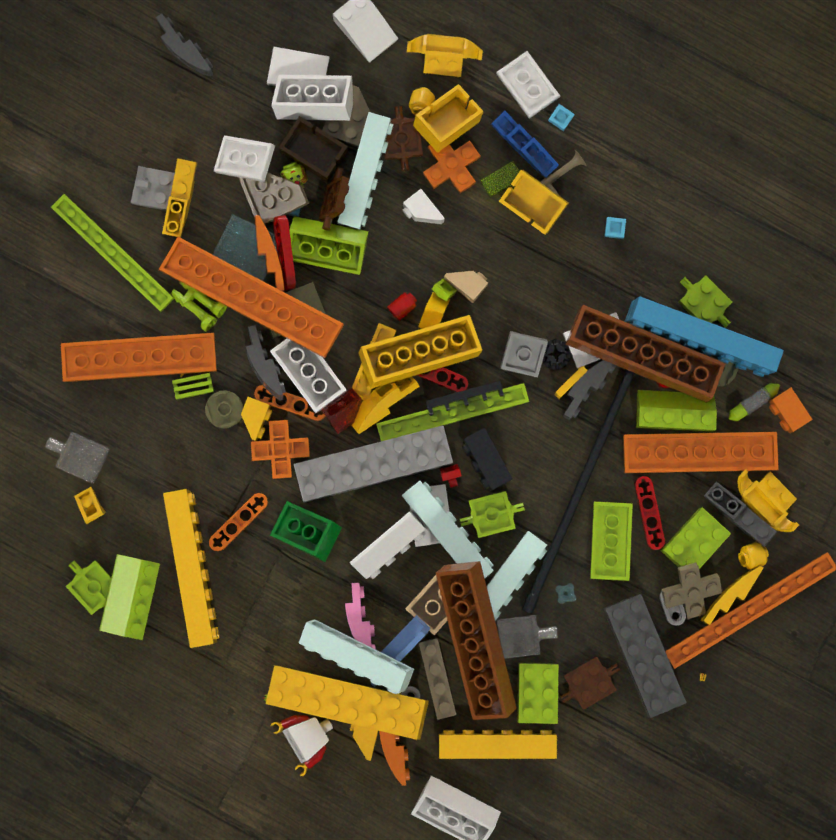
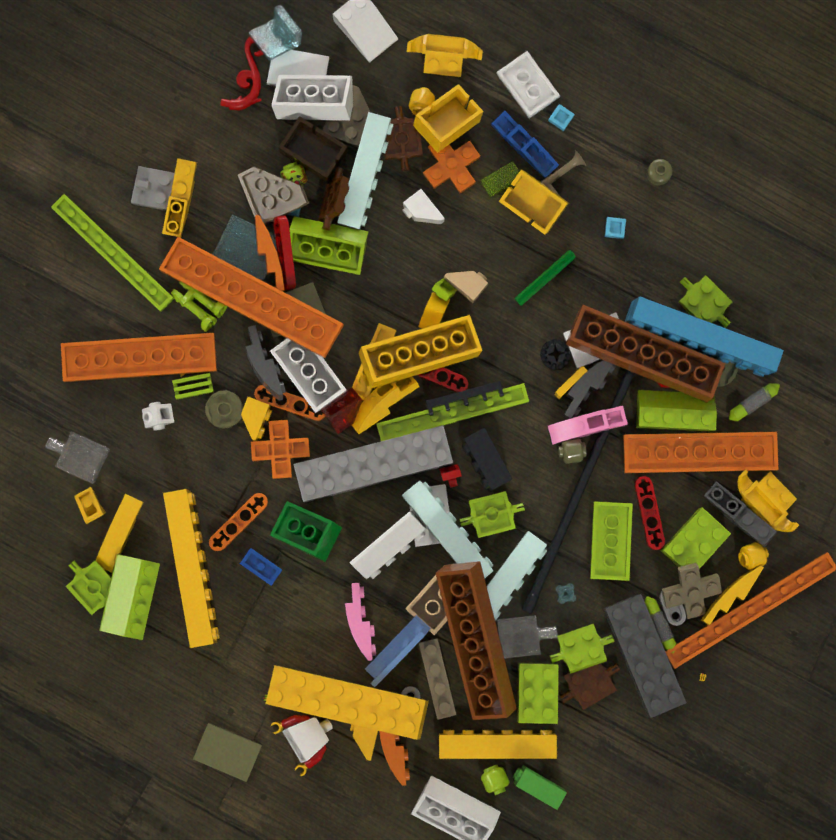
(118, 532): none -> yellow slope
(157, 415): none -> white brick
(186, 52): dark grey slope -> none
(227, 752): none -> olive tile
(243, 103): none -> red plant
(244, 158): white tile -> none
(261, 566): none -> blue plate
(277, 35): none -> clear light blue bracket
(356, 656): light aqua brick -> none
(402, 305): red brick -> none
(495, 779): none -> lime head
(524, 354): light grey hinge -> none
(539, 787): none -> bright green window
(545, 277): none -> green axle
(572, 451): none -> olive head
(581, 648): none -> lime plate
(587, 424): none -> bright pink slope
(659, 172): none -> olive head
(660, 623): none -> piece
(789, 410): orange brick -> none

